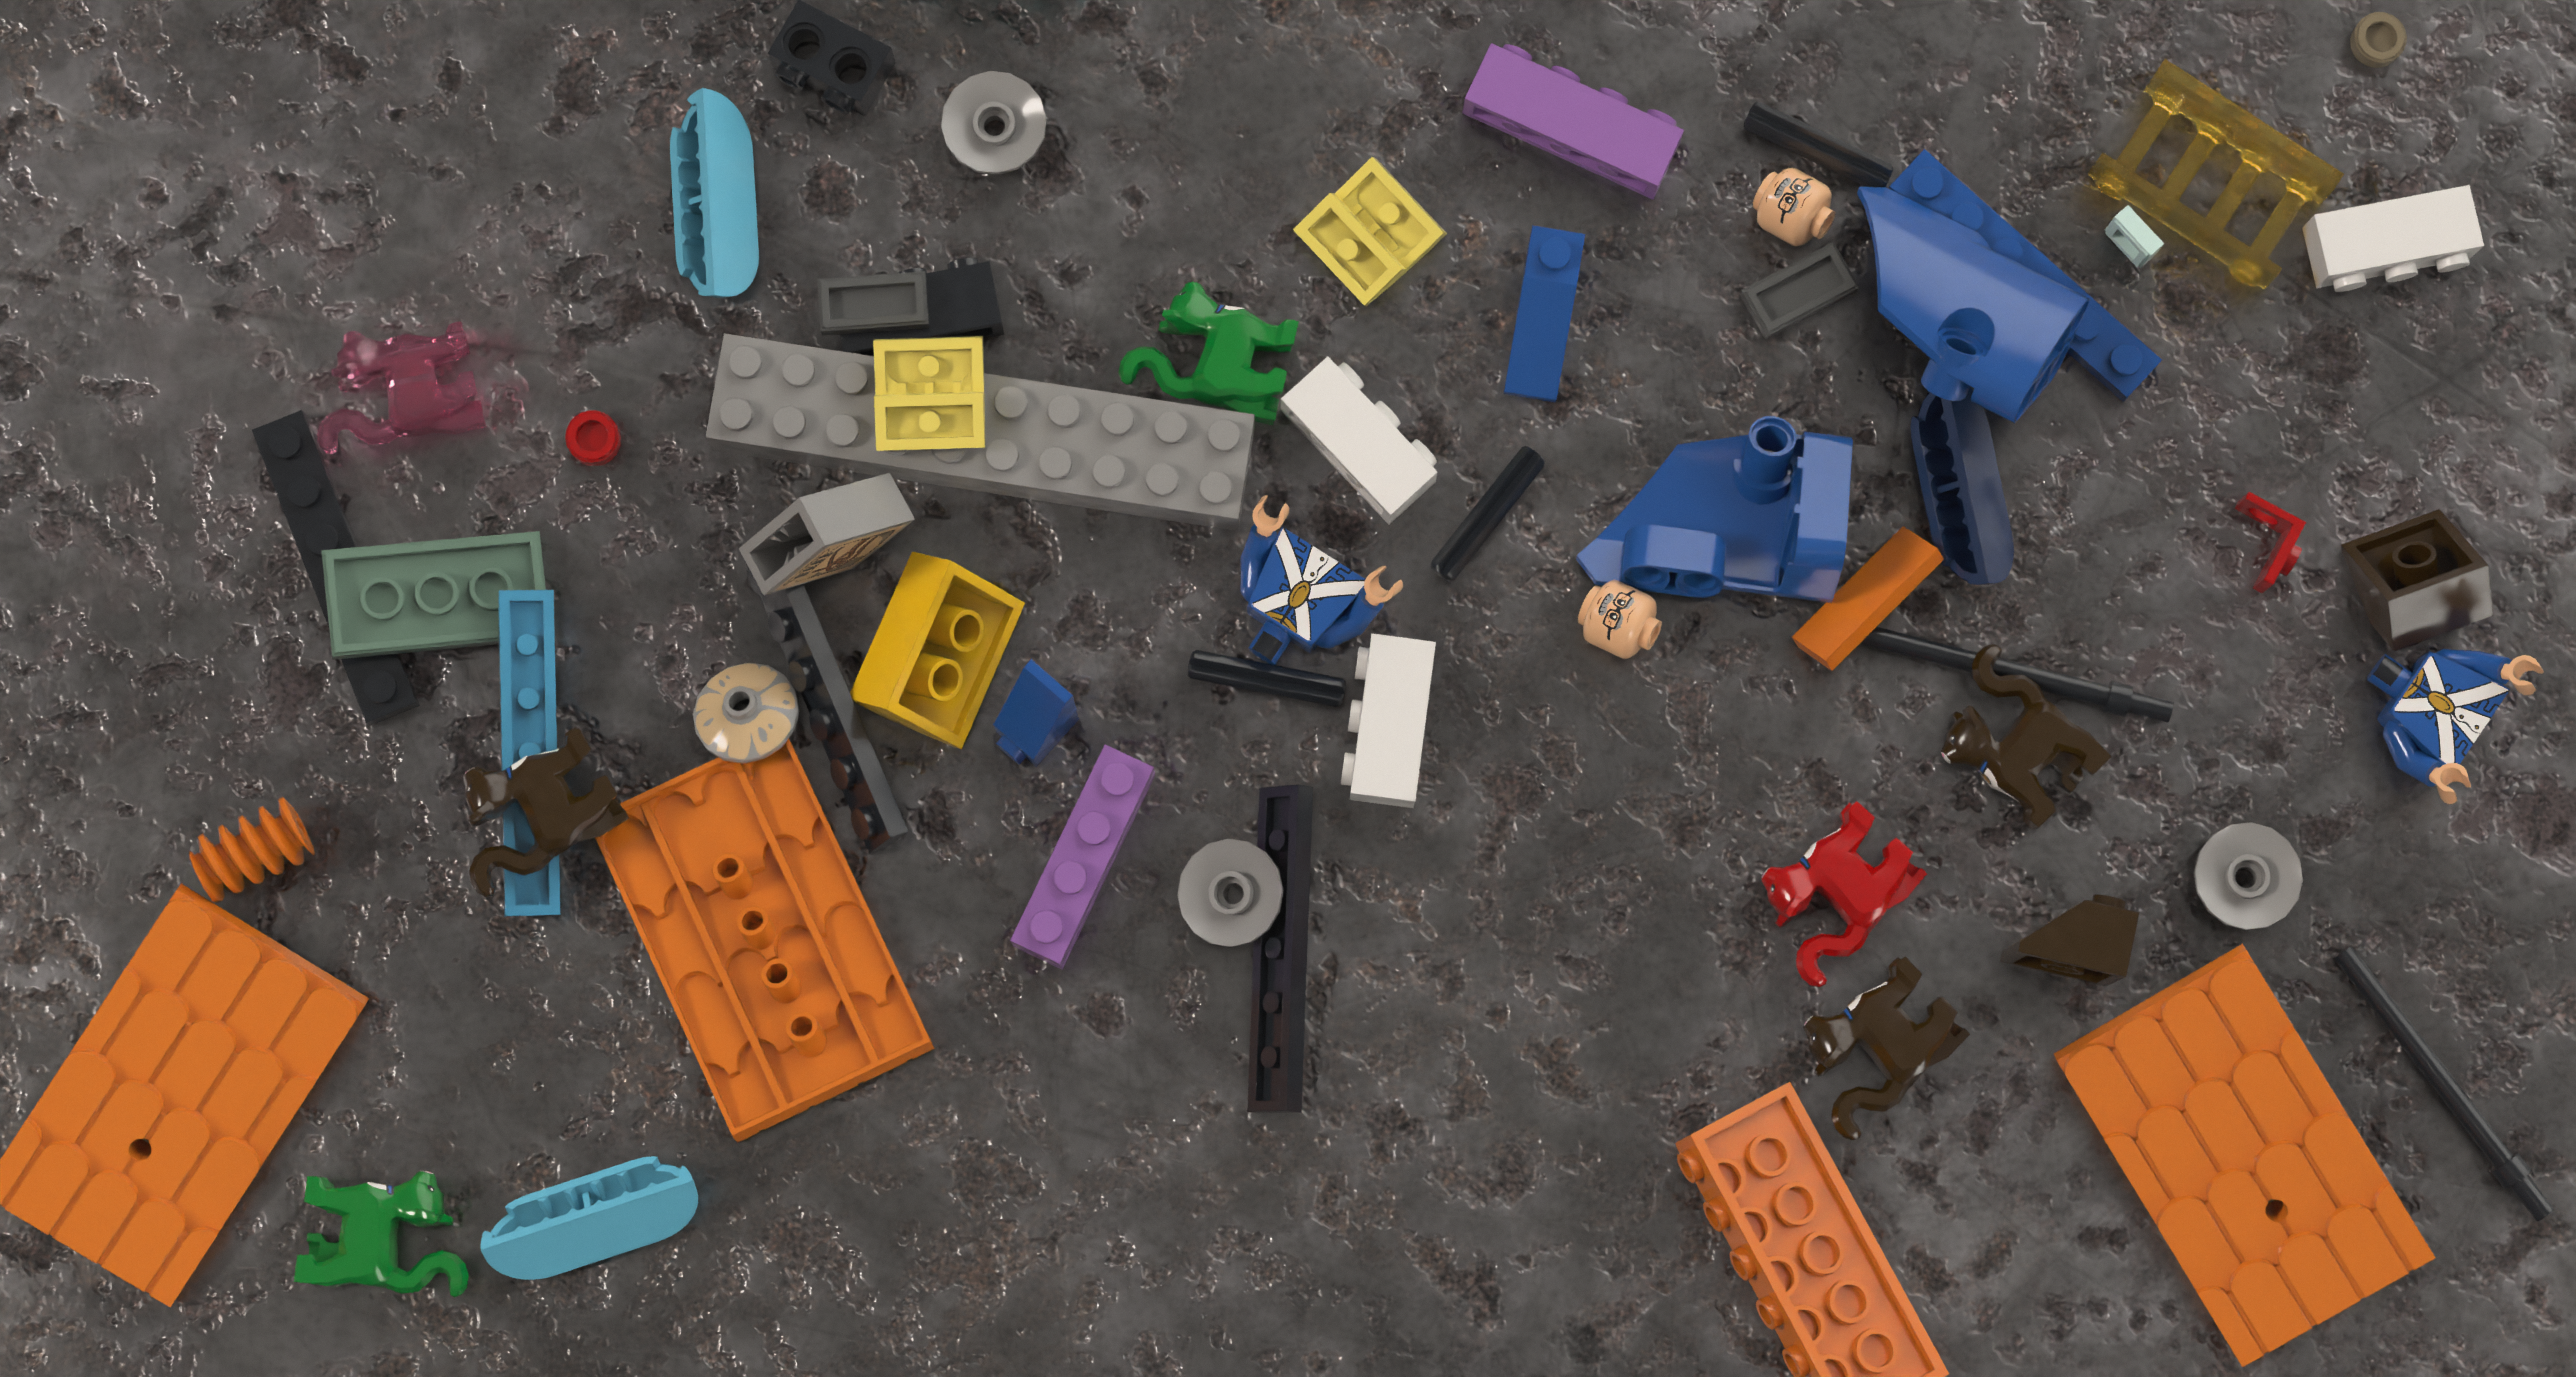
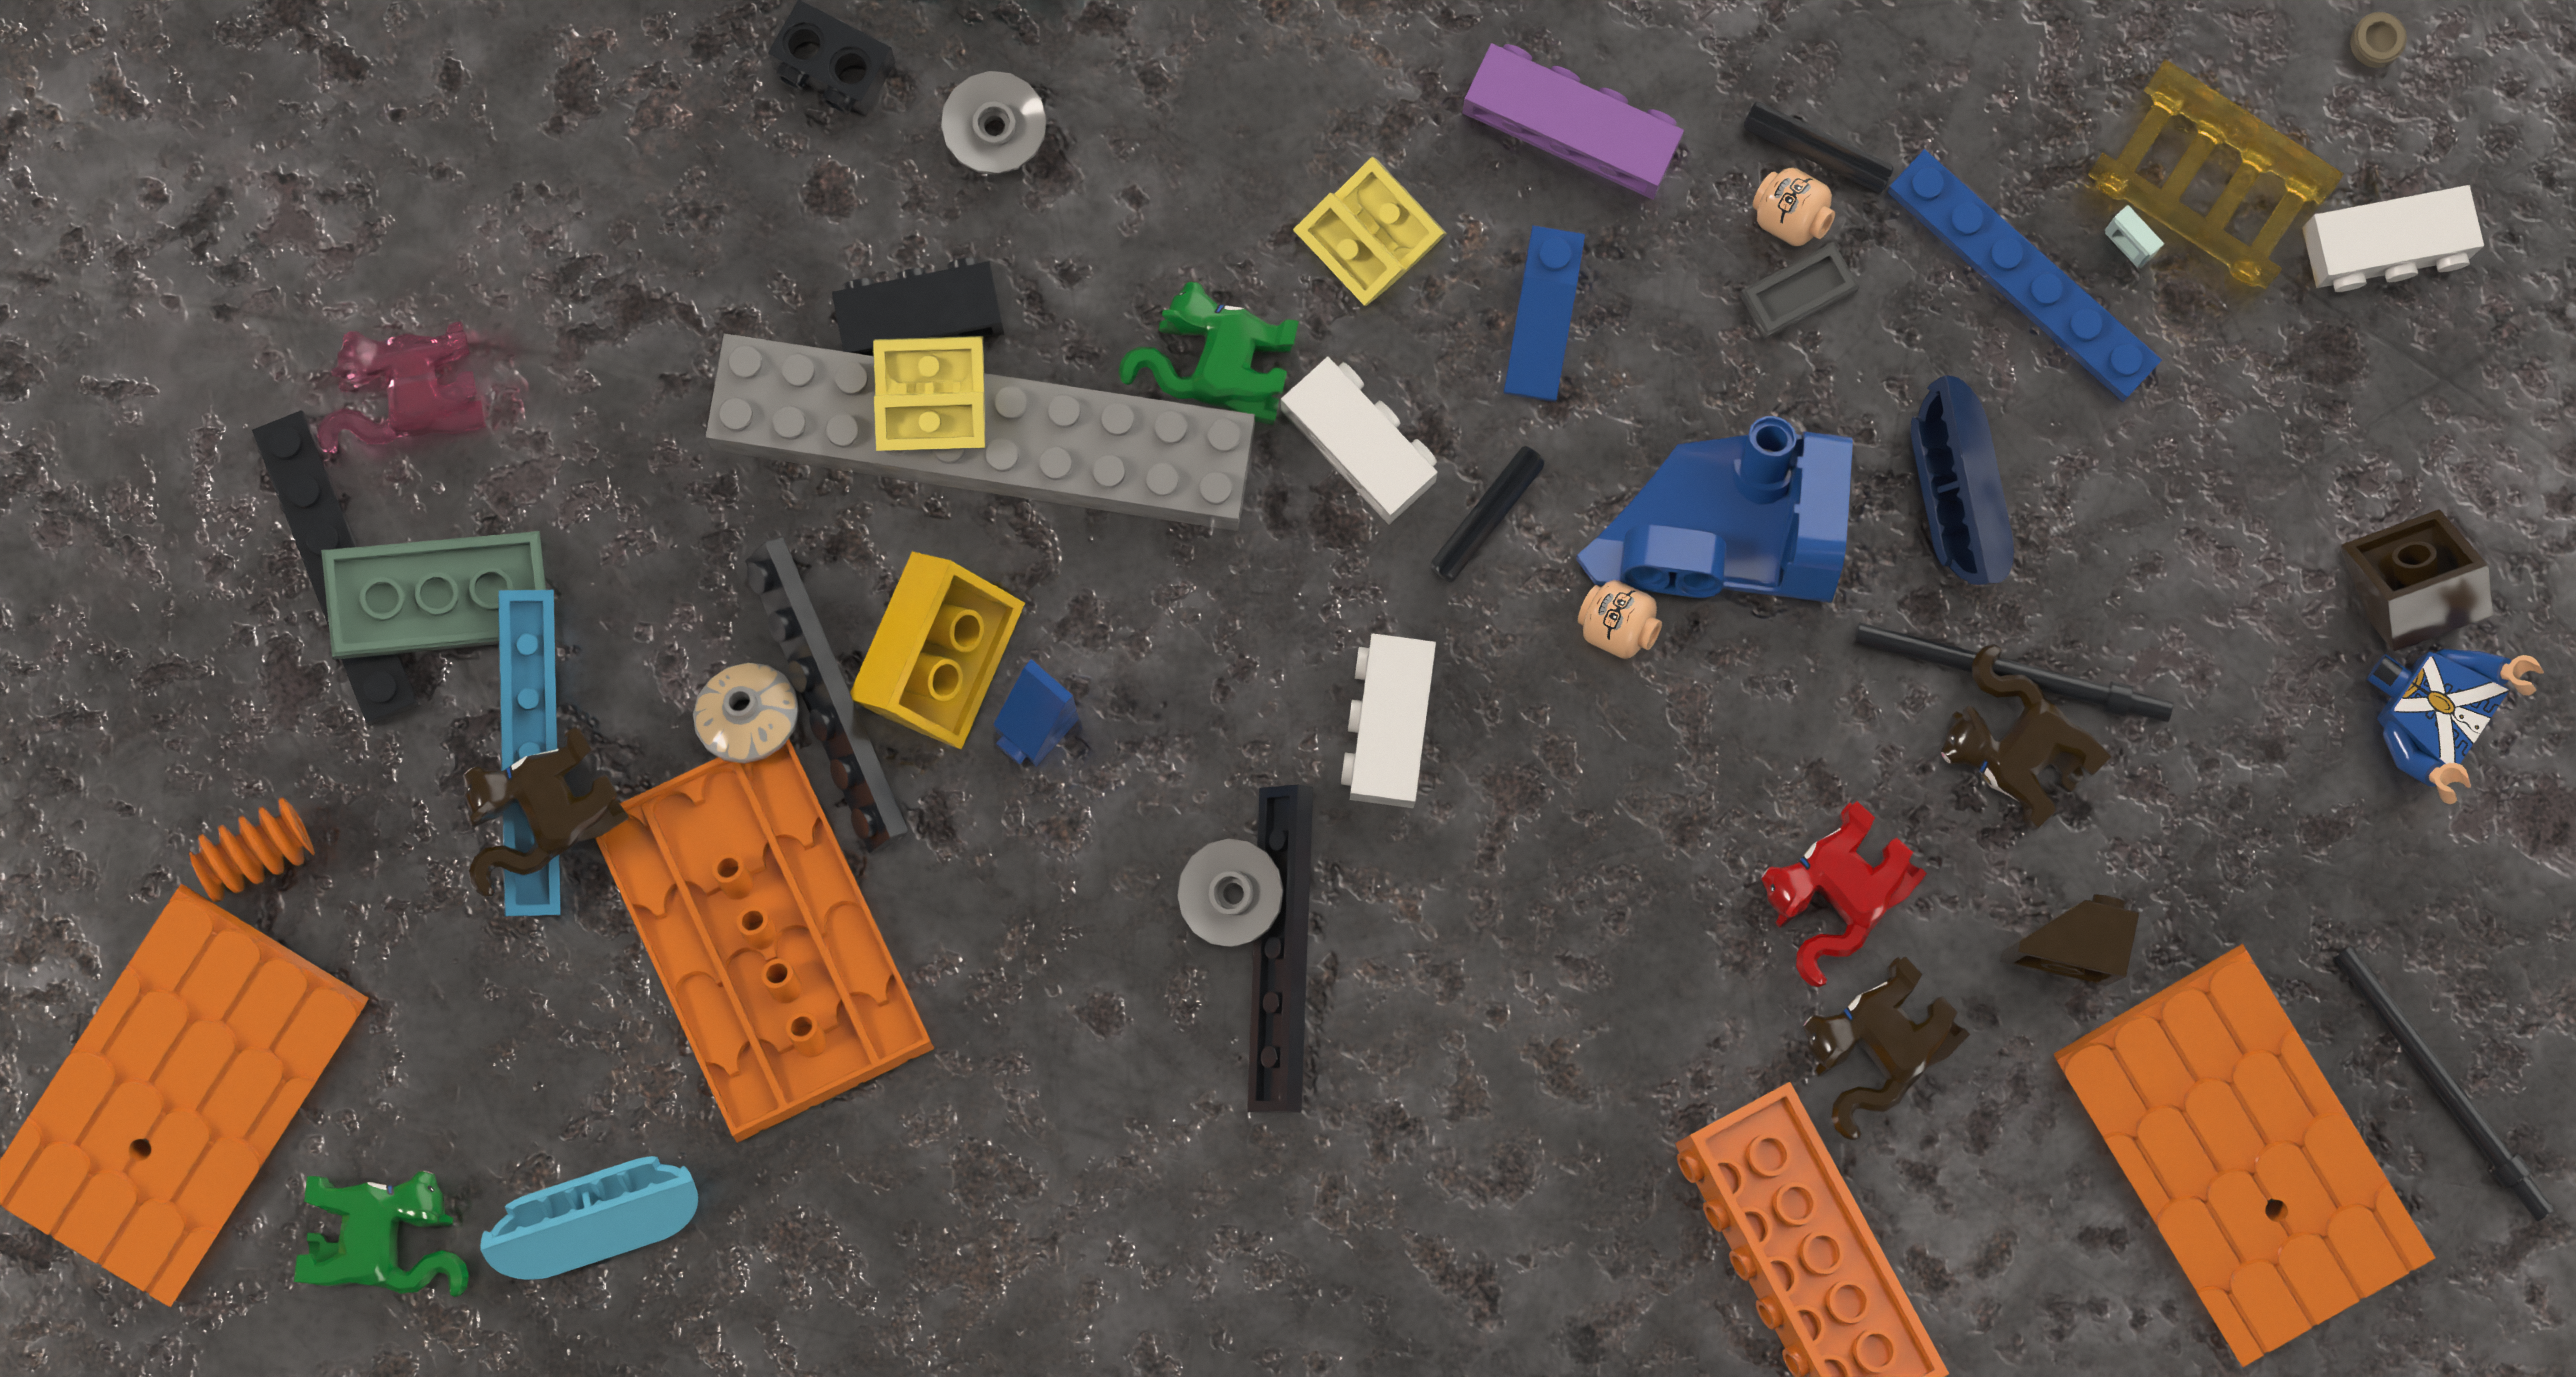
(593, 438): red tile -> none
(714, 197): medium azure brick -> none
(826, 533): light grey brick -> none
(873, 303): dark grey tile -> none
(1083, 857): medium lavender brick -> none
(1266, 678): black axle -> none
(1302, 591): torso -> none
(1867, 598): orange tile -> none
(1968, 306): blue panel -> none
(2274, 873): light grey dish -> none
(2285, 551): red bracket -> none

